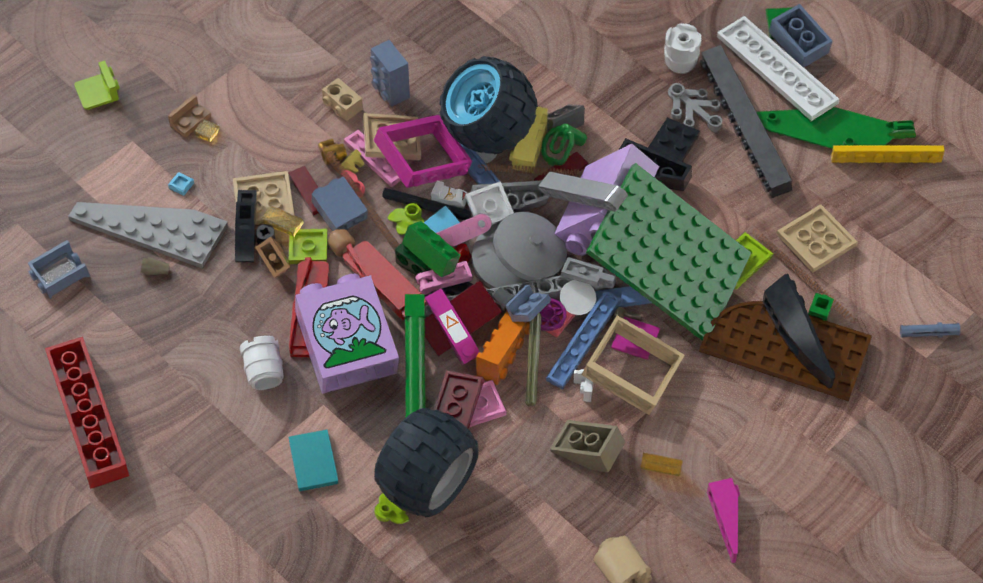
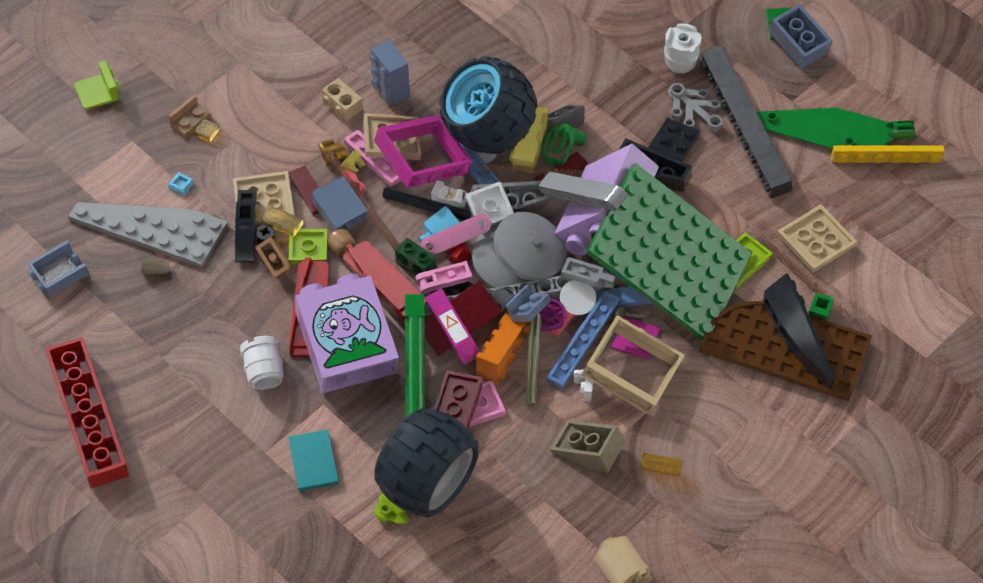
(404, 217): lime plate -> none
(431, 249): green brick -> none
(724, 502): dark pink slope -> none
(778, 68): white plate -> none
(929, 330): sand blue pin -> none

